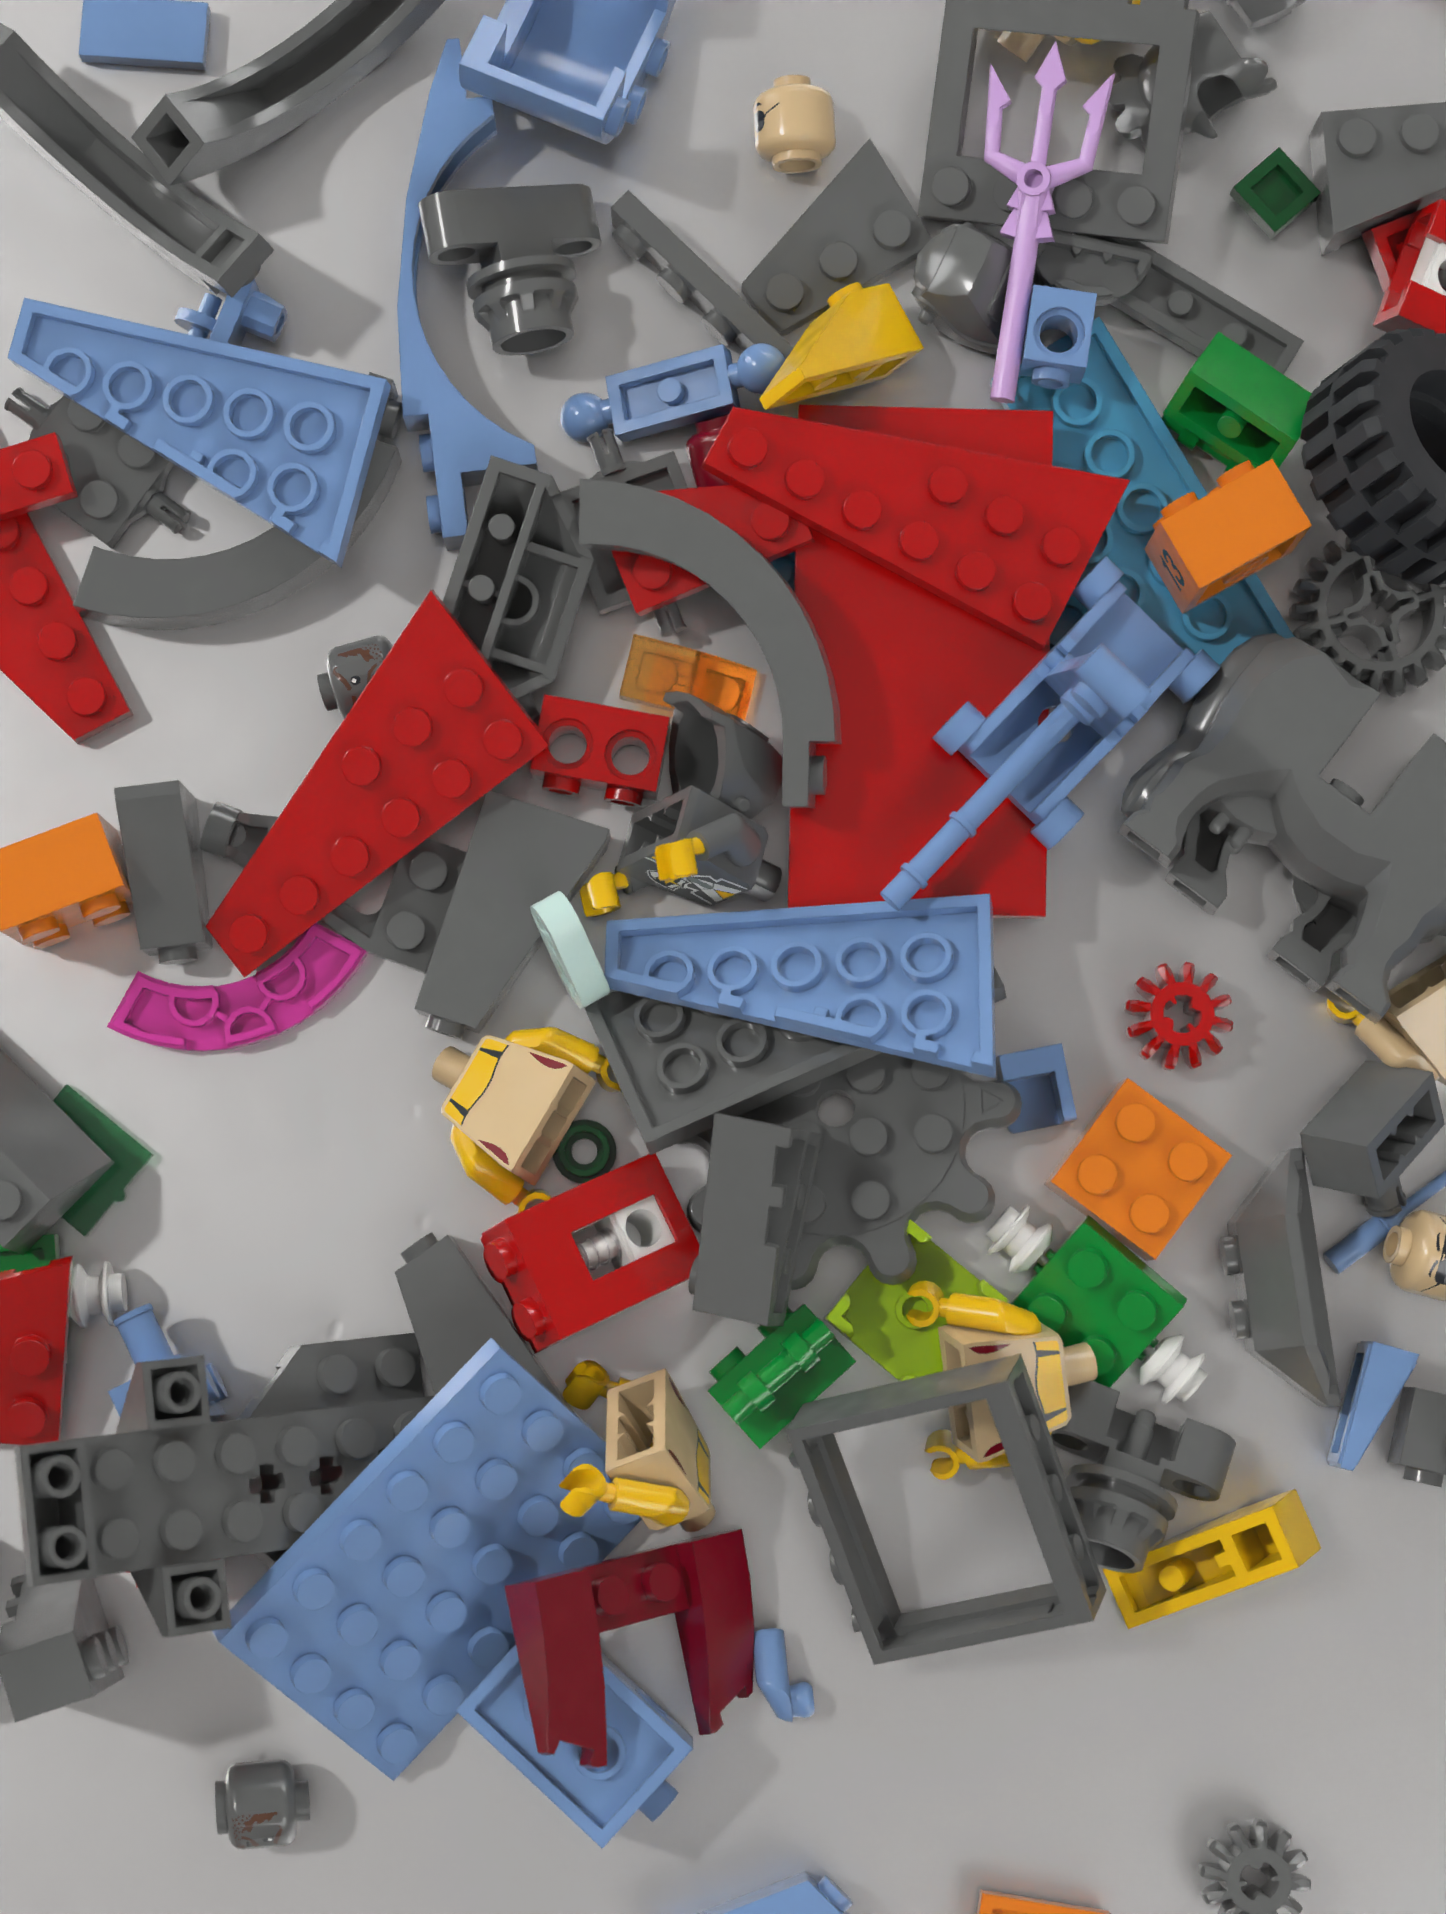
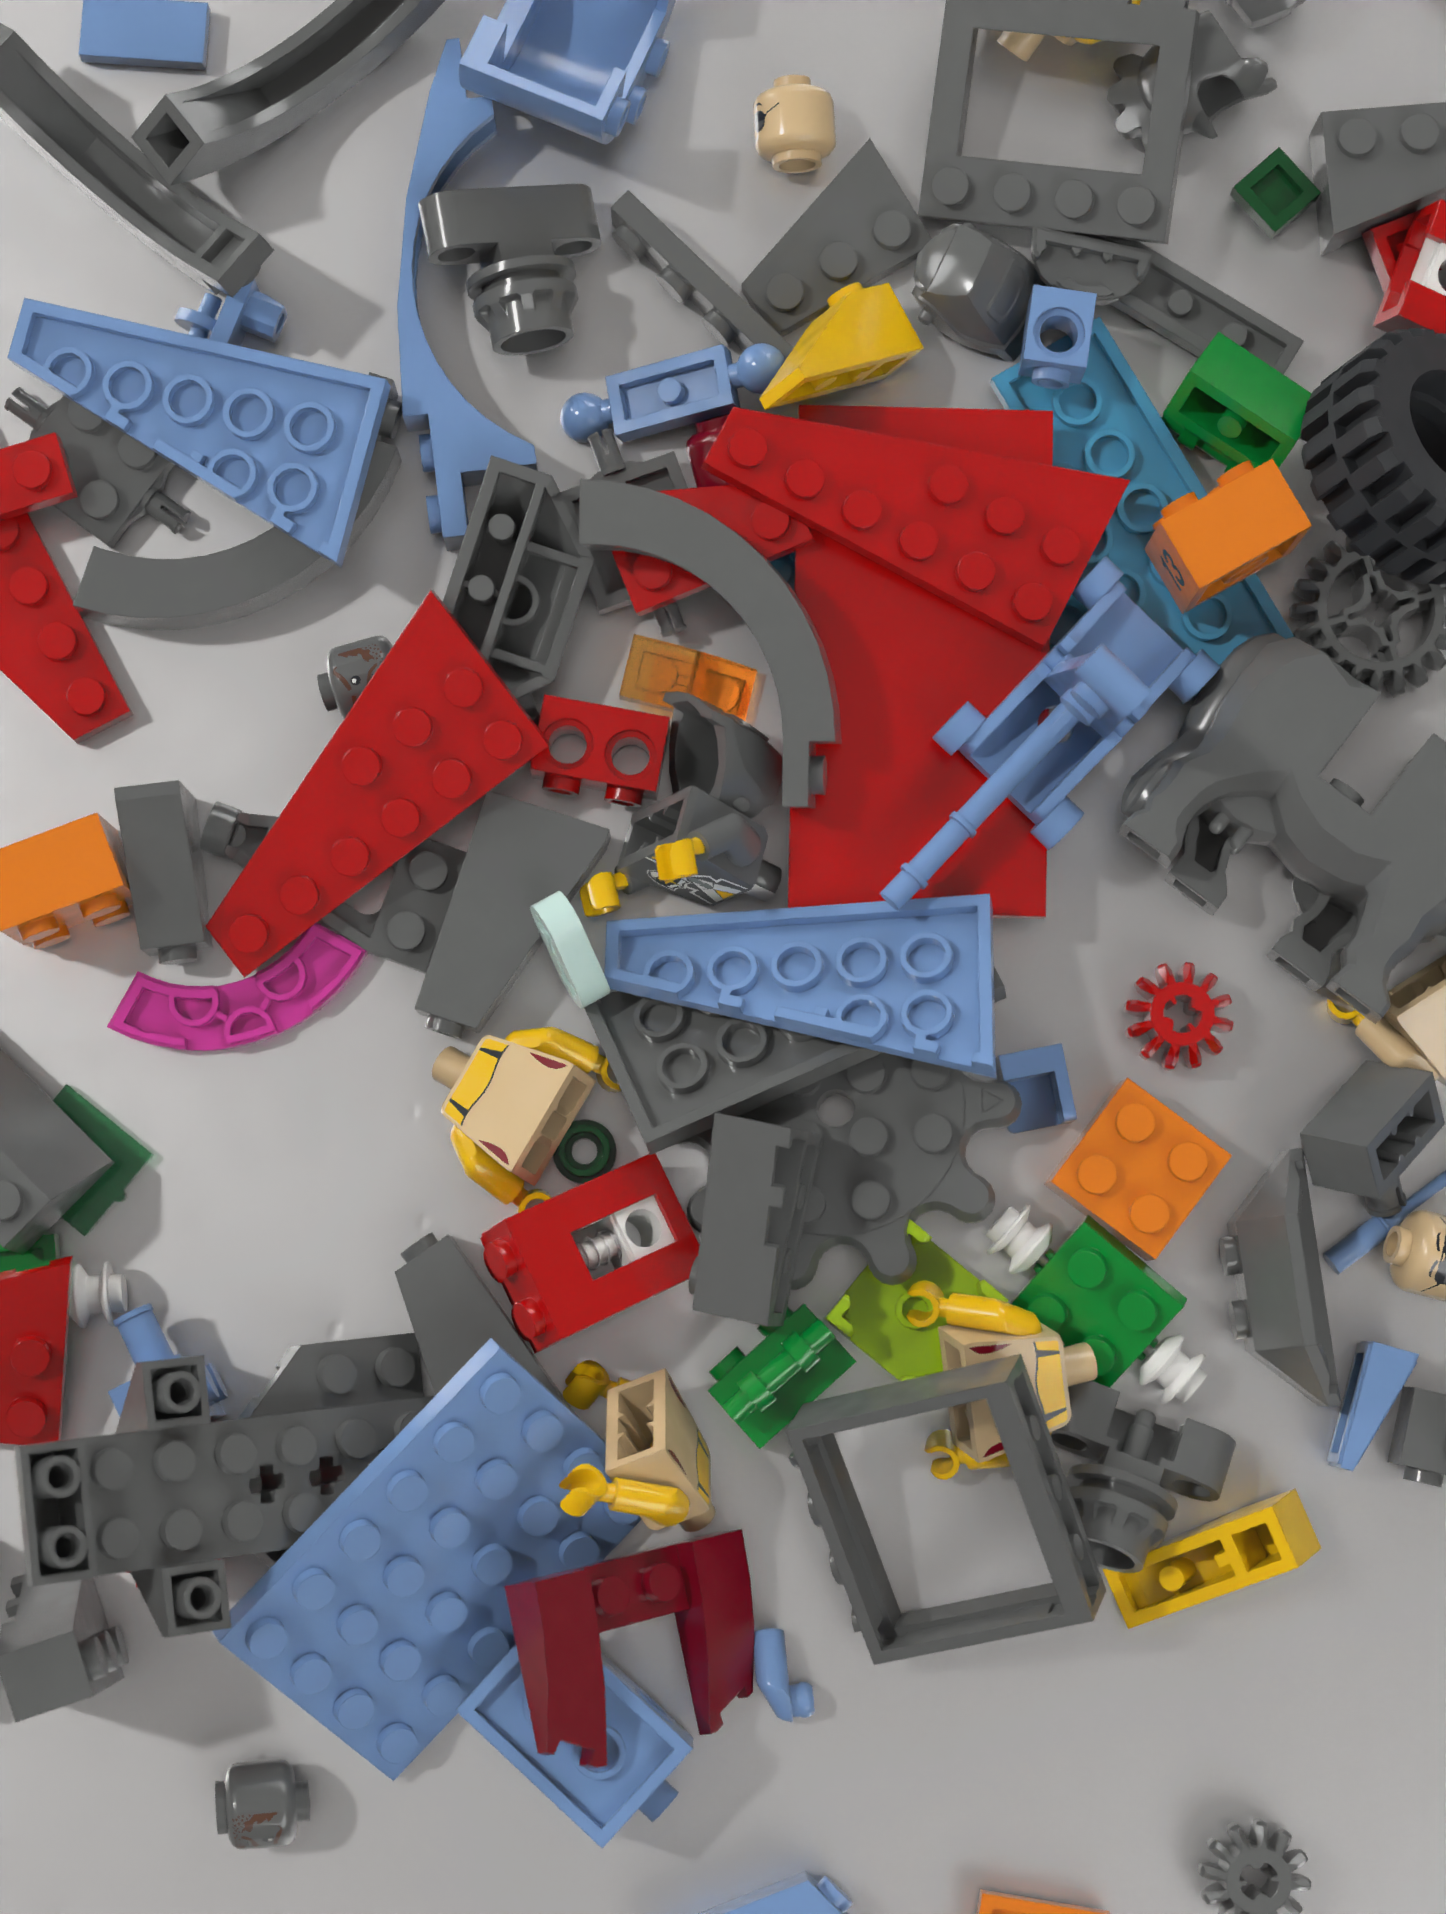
(1032, 203): lavender piece -> none

